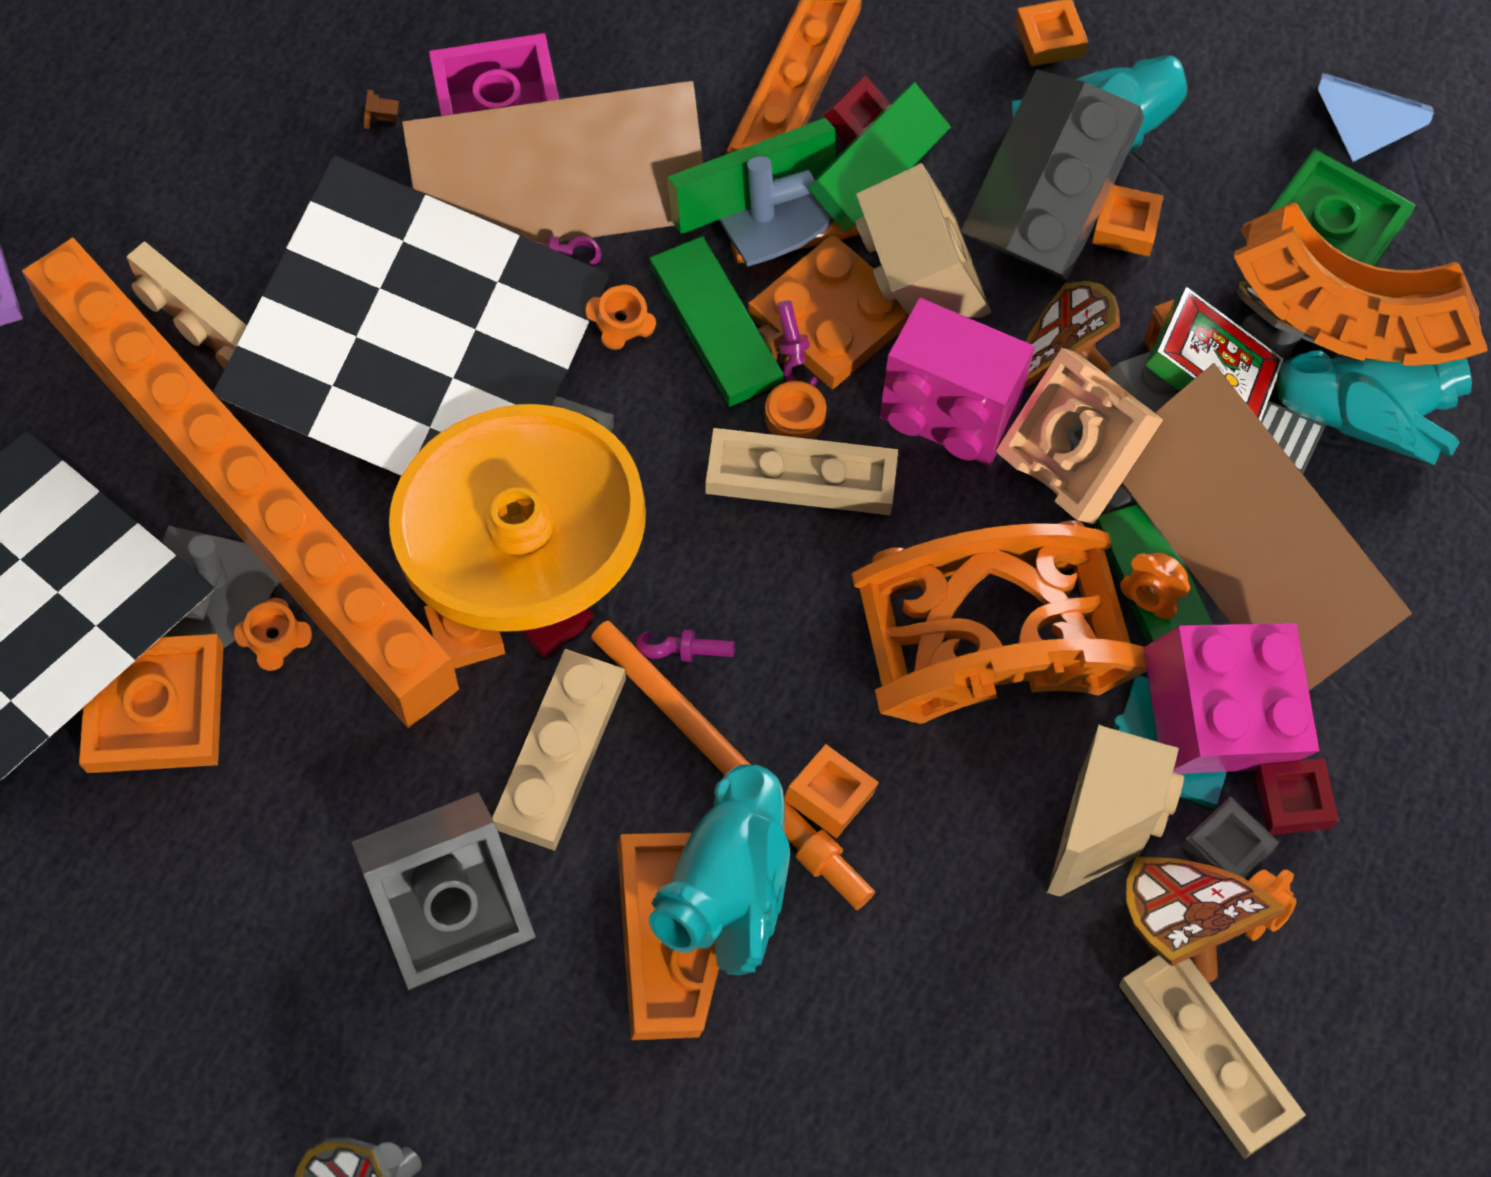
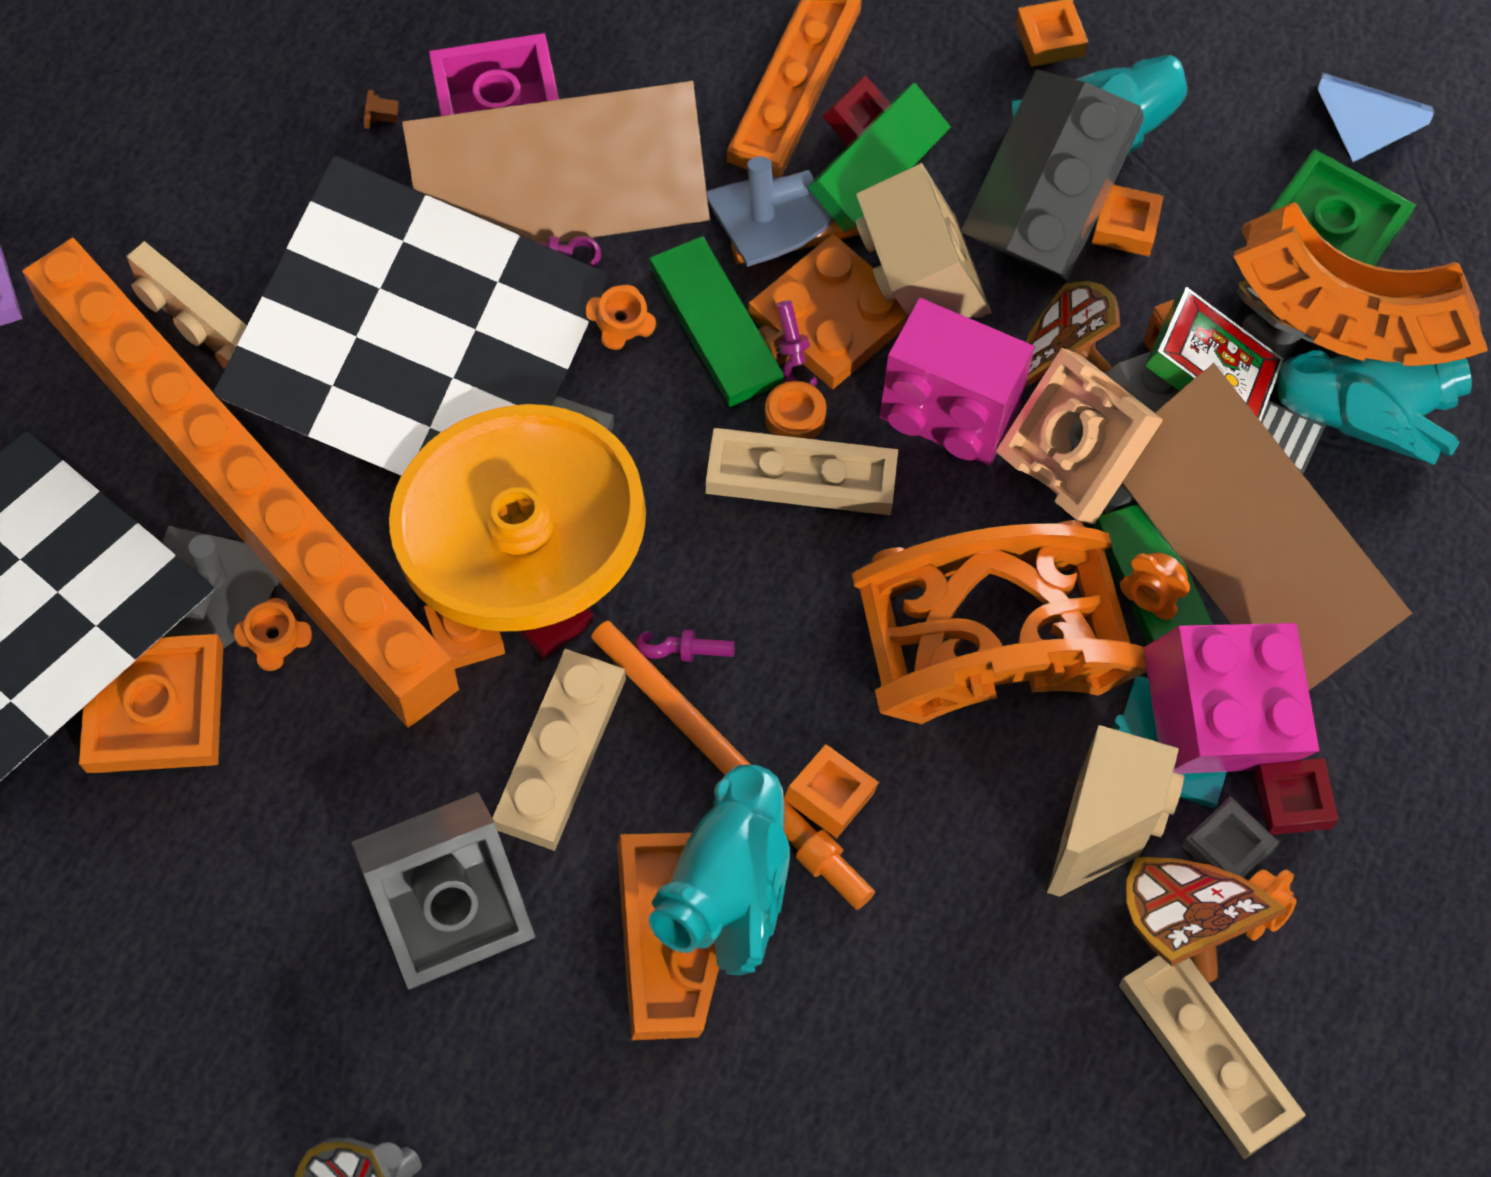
(722, 184): green tile -> none

